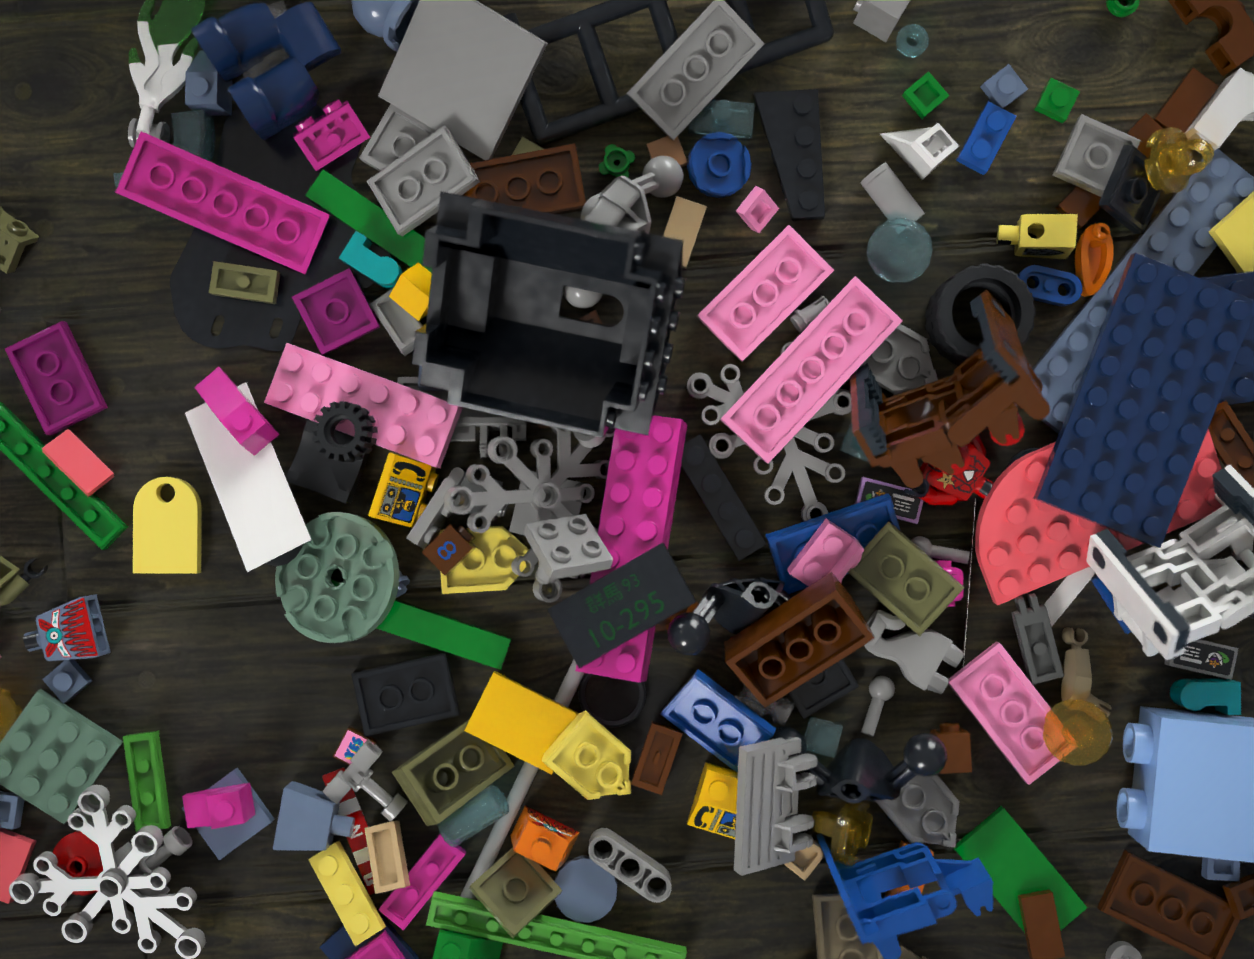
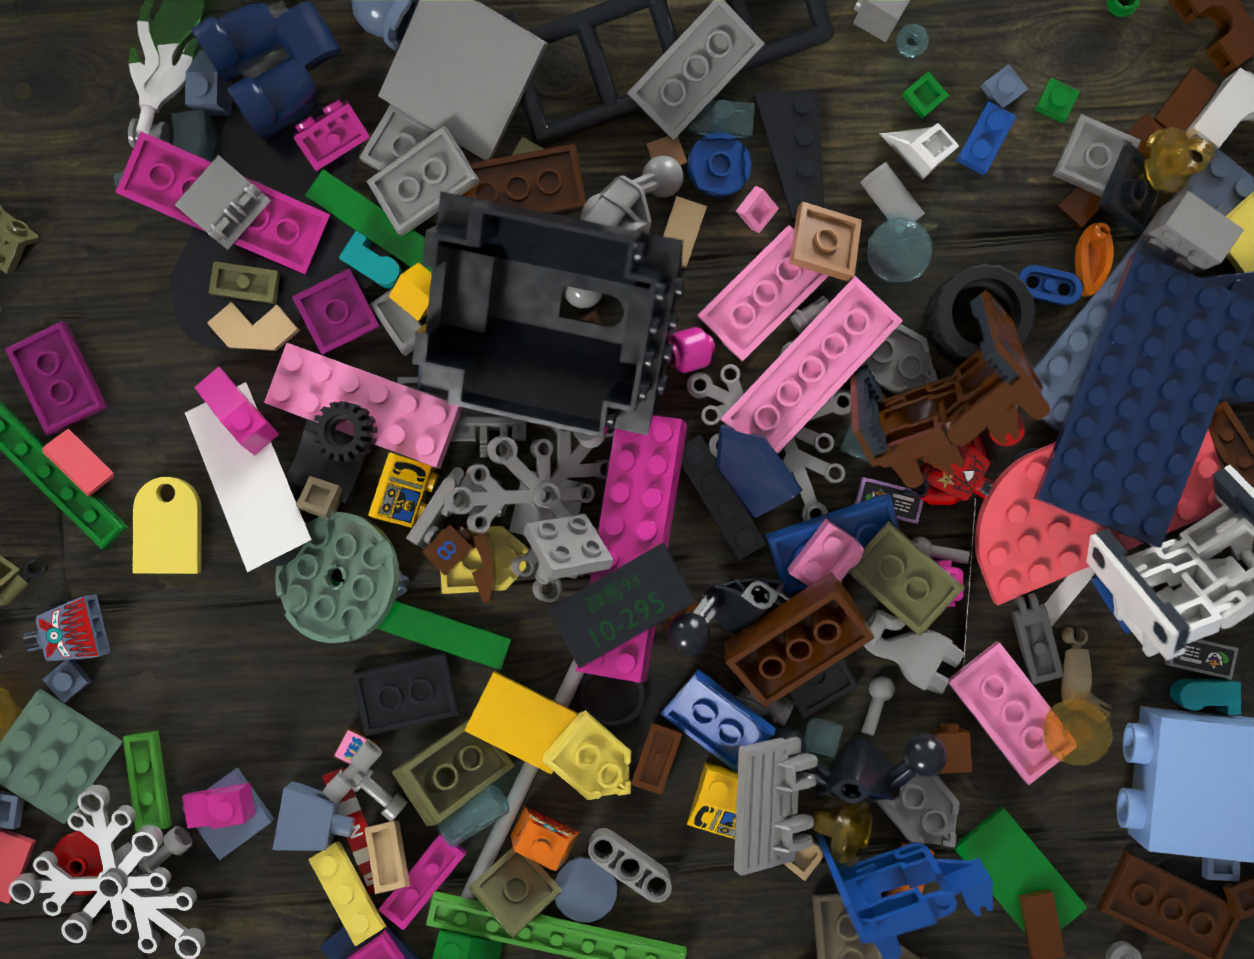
(223, 202): none -> light grey hinge
(266, 334): none -> tan tile
(320, 498): none -> dark tan tile
(485, 577): none -> reddish brown slope
(614, 153): green plate -> none
(691, 349): none -> dark pink head
(754, 471): none -> dark blue tile
(825, 241): none -> medium nougat plate
(1053, 232): light yellow torso -> none
(1191, 233): none -> light grey brick

